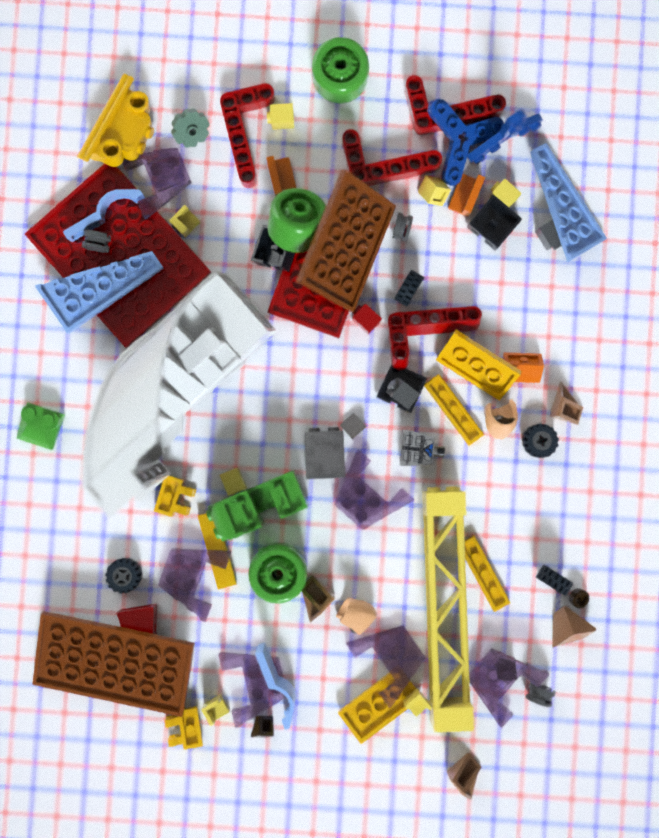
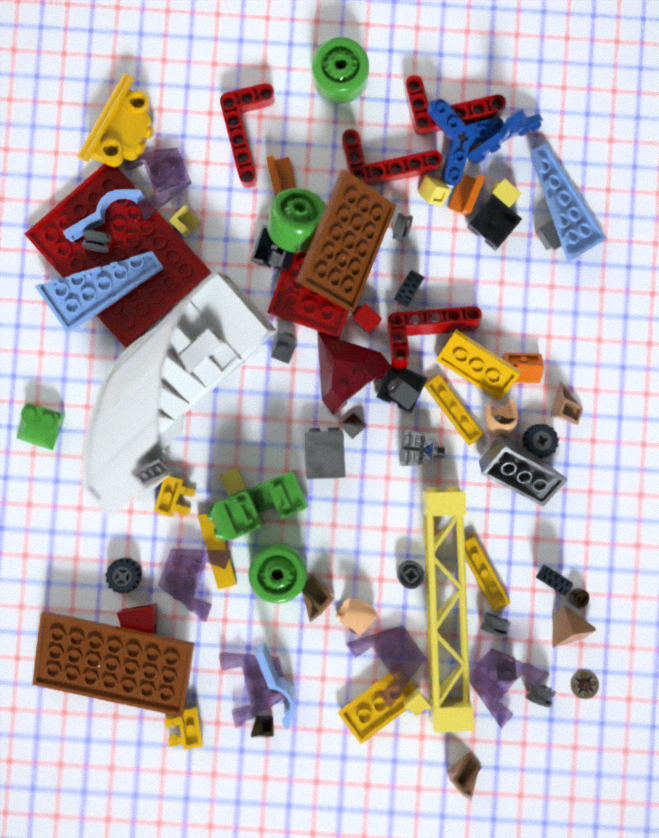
(190, 127): sand green plant -> none
(215, 709): light yellow panel -> none
(281, 116): light yellow brick -> none
(284, 347): none -> dark grey bracket
(346, 370): none -> dark red wedge
(361, 502): clear purple wing -> none
(410, 574): none -> dark grey wheel
(495, 624): none -> dark grey wheel
(520, 470): none -> dark grey slope
(584, 684): none -> piece

